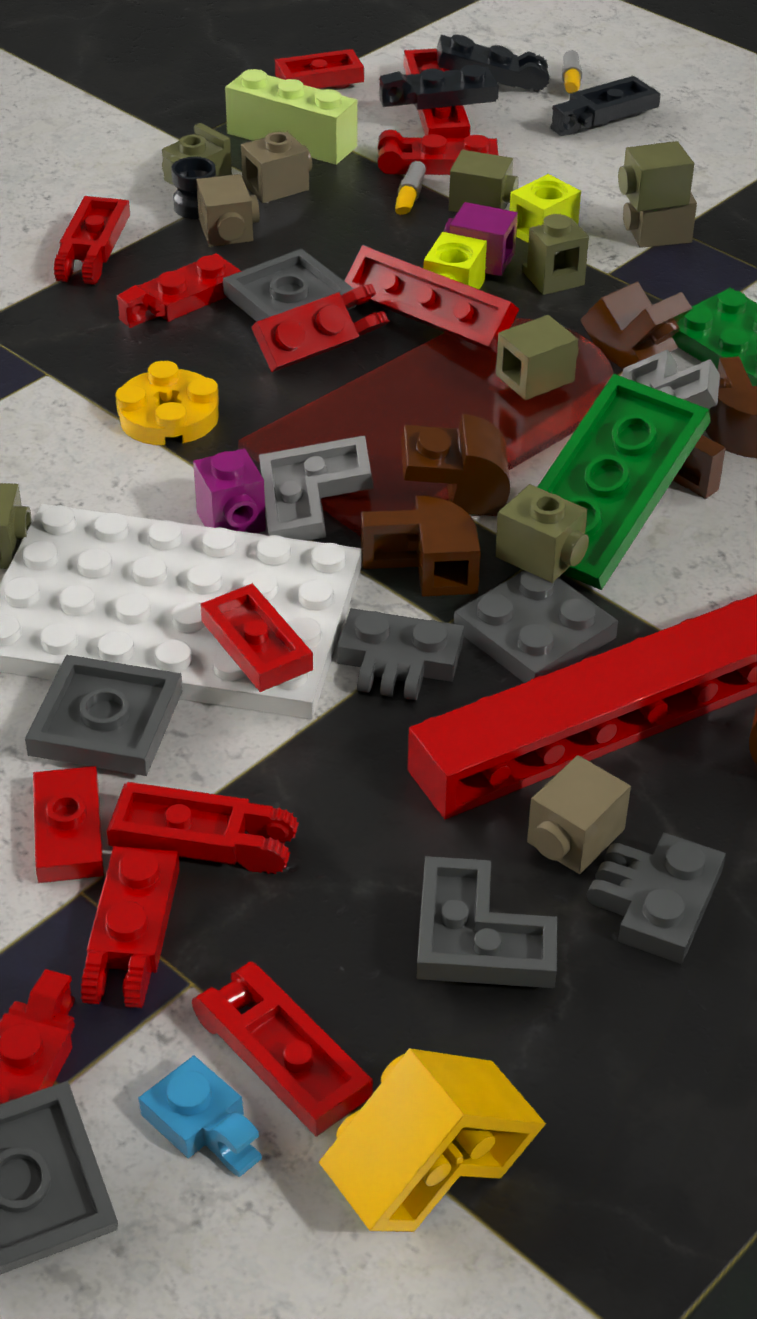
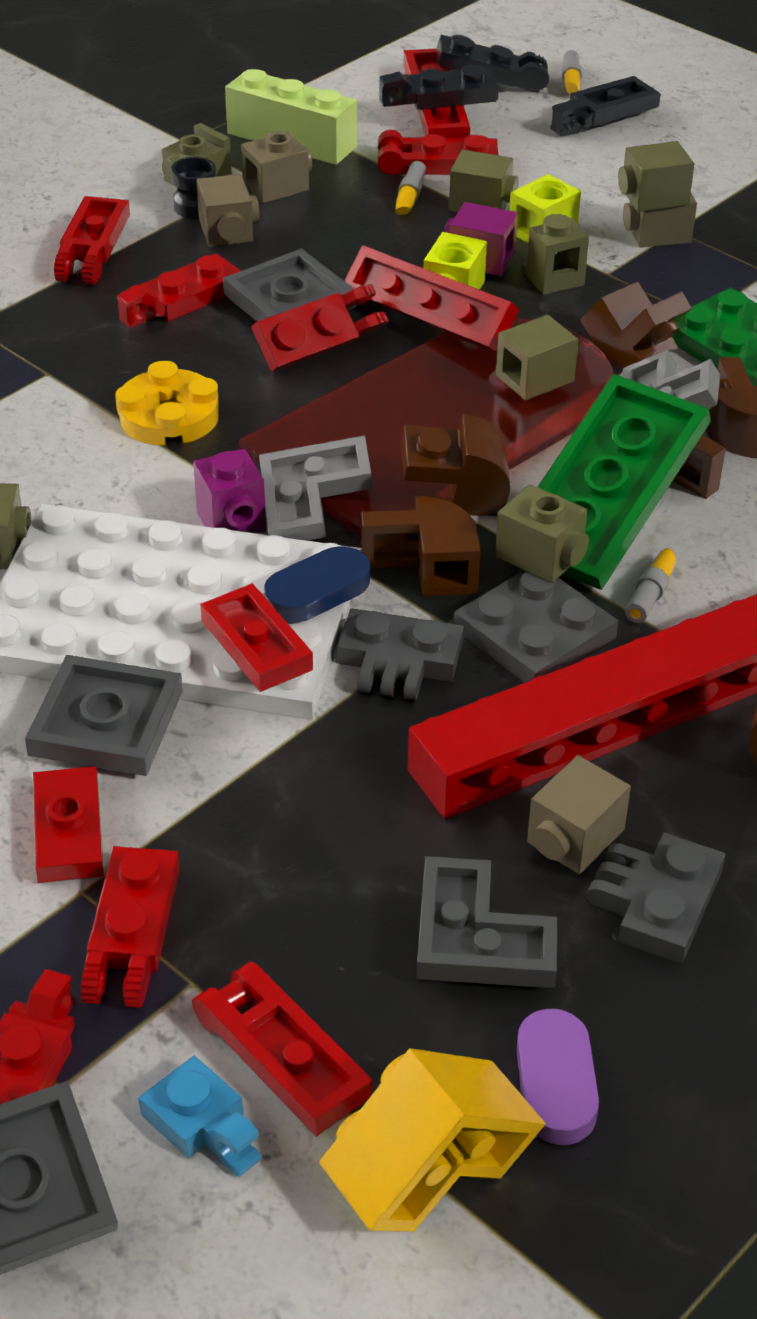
(202, 826): red hinge -> none
(318, 583): none -> dark blue tile
(322, 70): red plate -> none
(558, 1075): none -> medium lavender tile
(651, 586): none -> light grey piece

